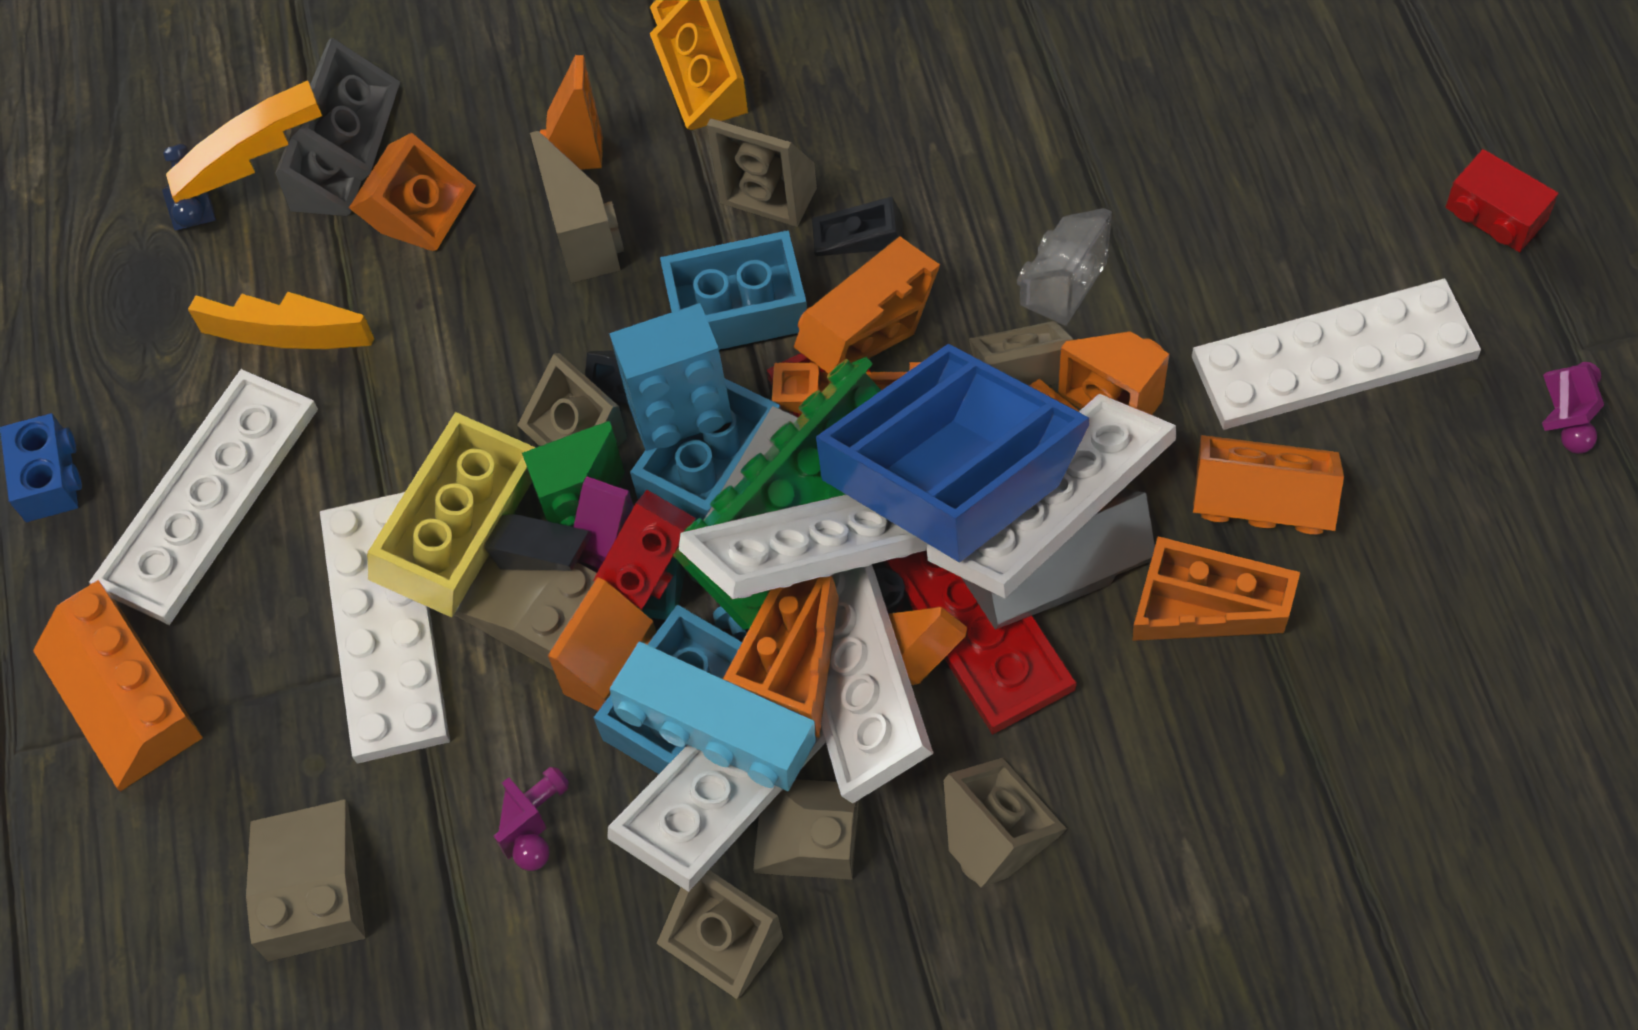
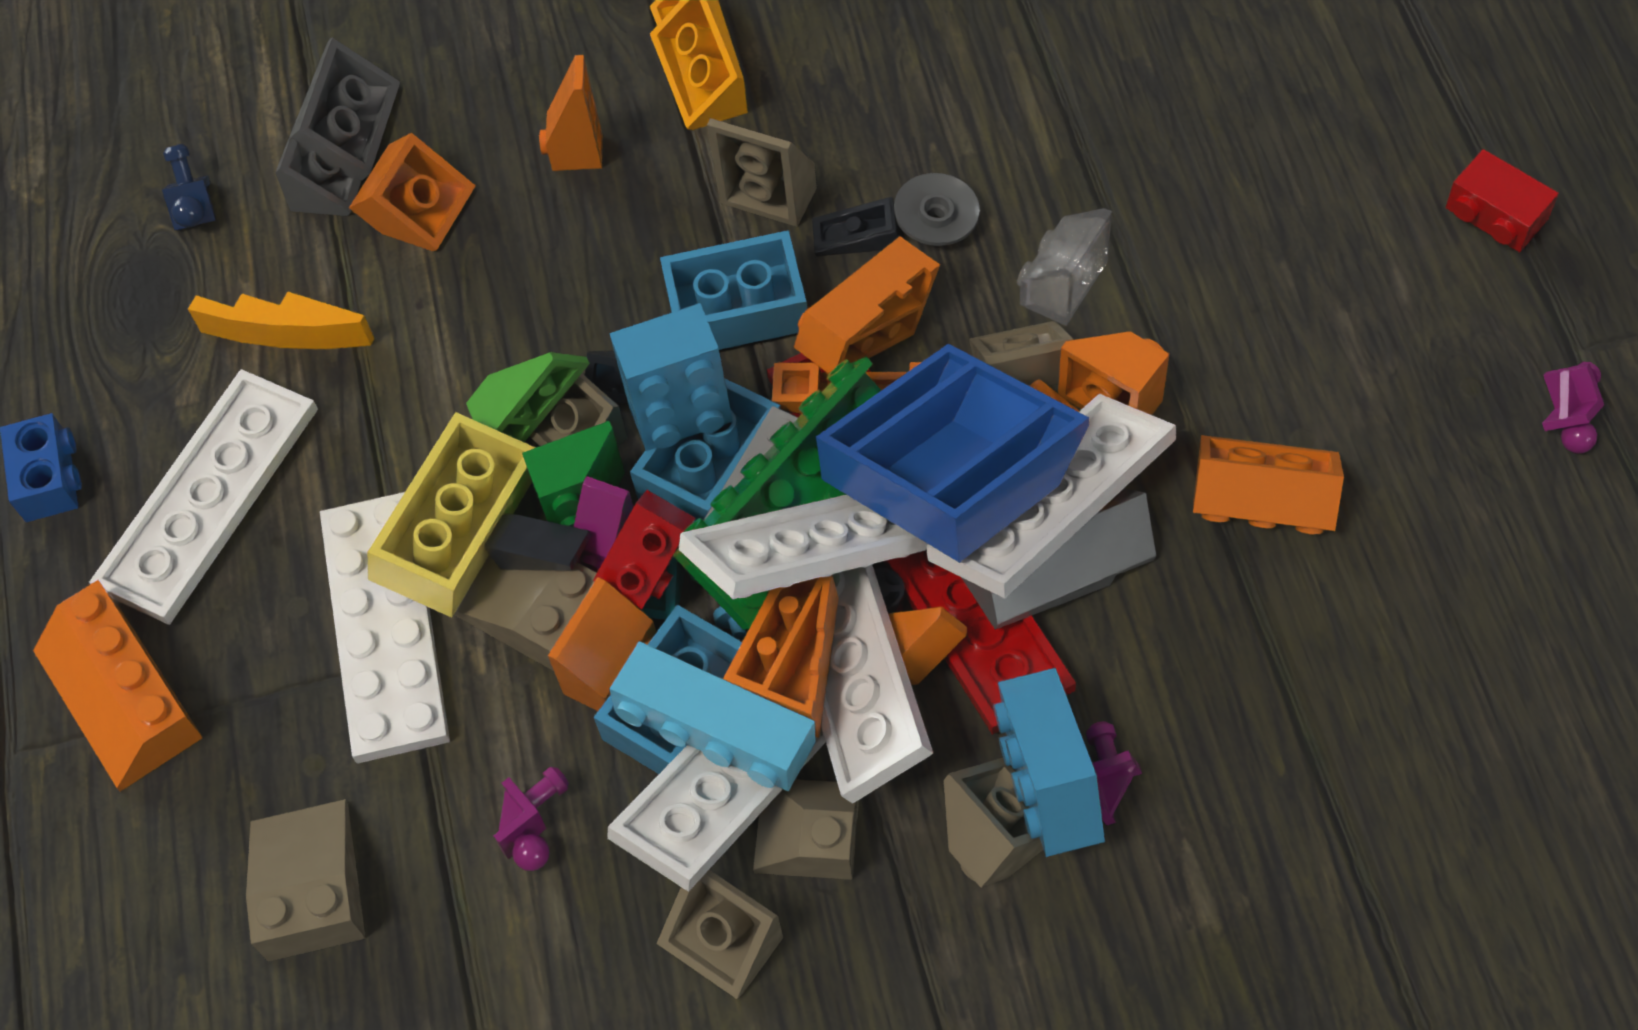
(229, 150): light orange slope -> none
(525, 393): none -> bright green slope
(581, 219): dark tan slope -> none
(936, 196): none -> dark grey dish
(1050, 763): none -> dark azure brick
(1112, 770): none -> magenta piece
(1211, 594): orange wedge -> none
(1335, 353): white plate -> none

